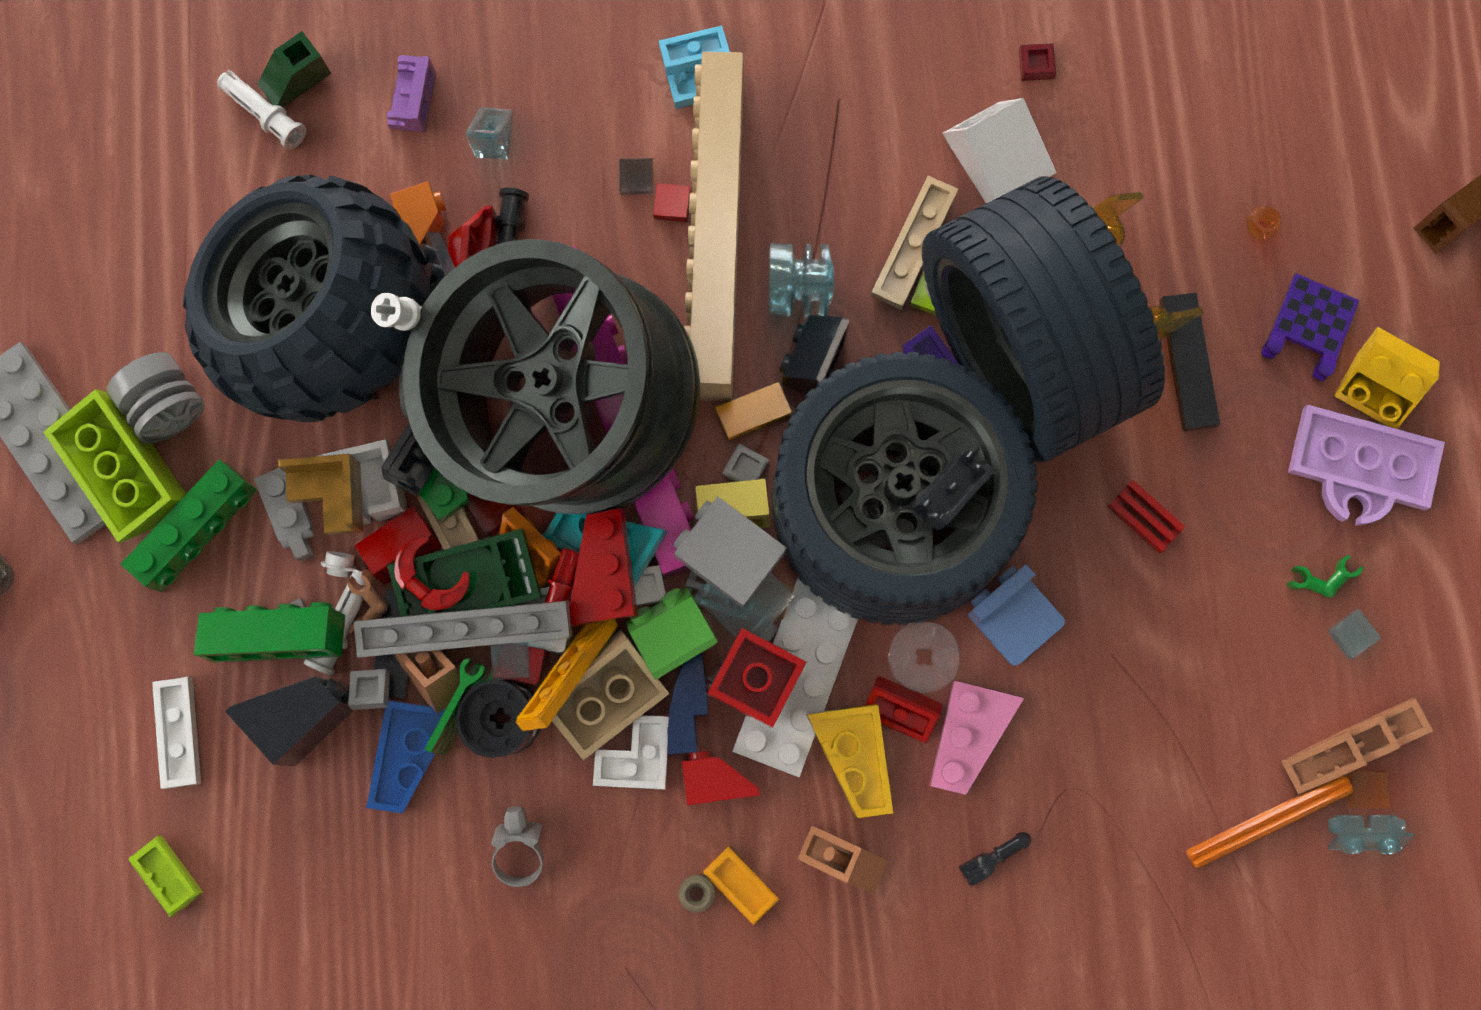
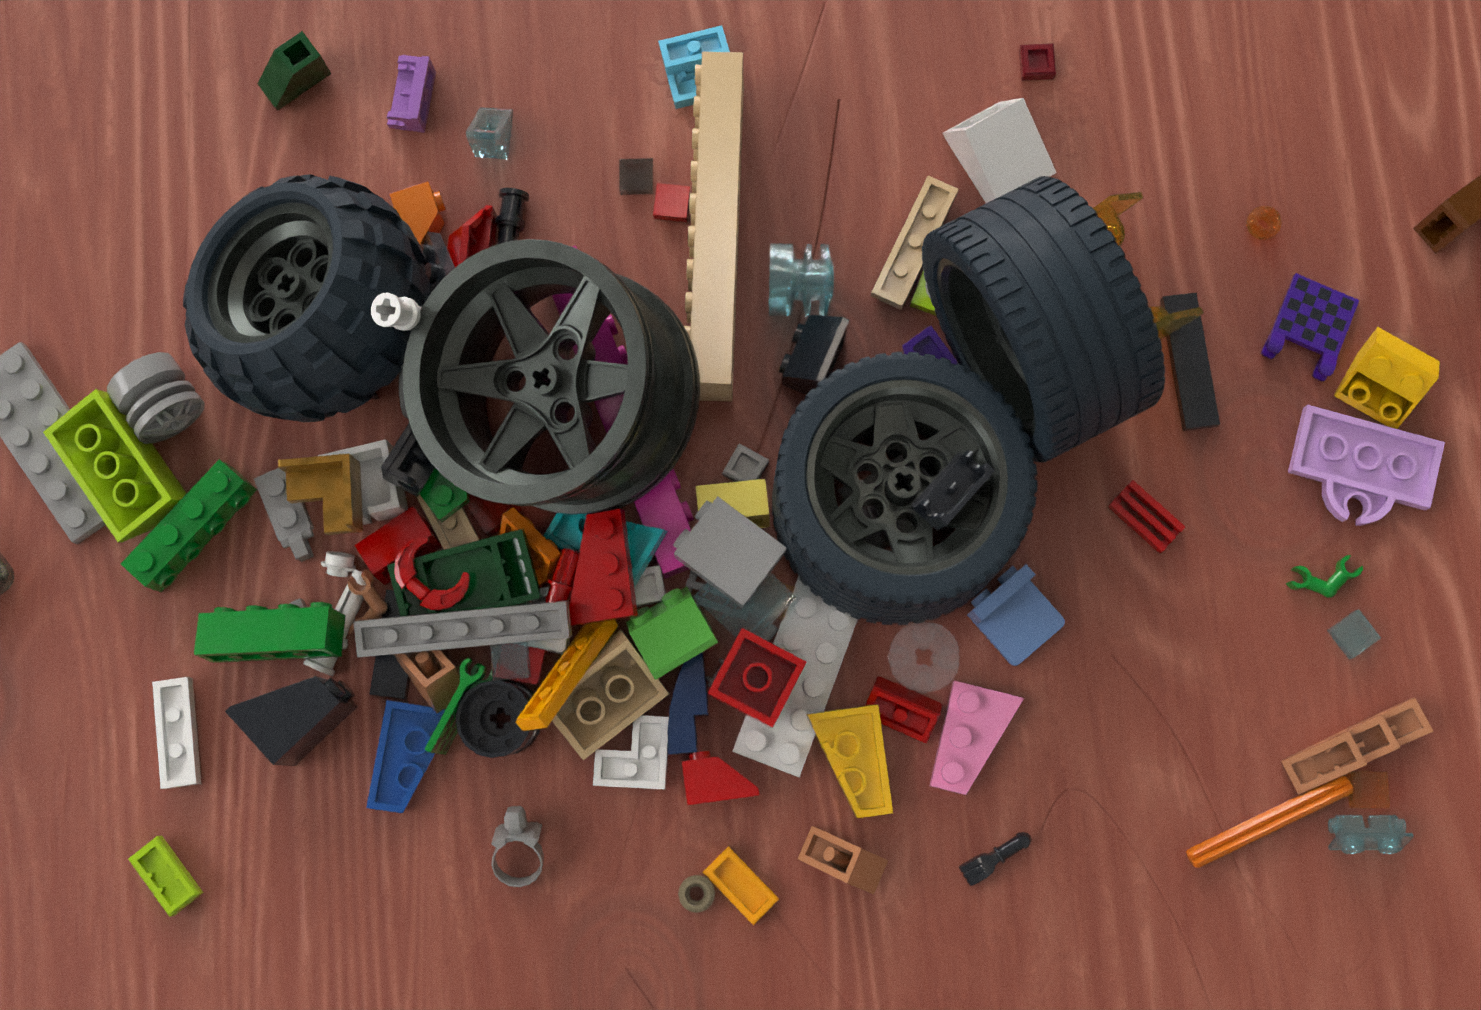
(271, 117): white pin -> none
(369, 689): light grey plate -> none
(753, 411): light orange tile -> none

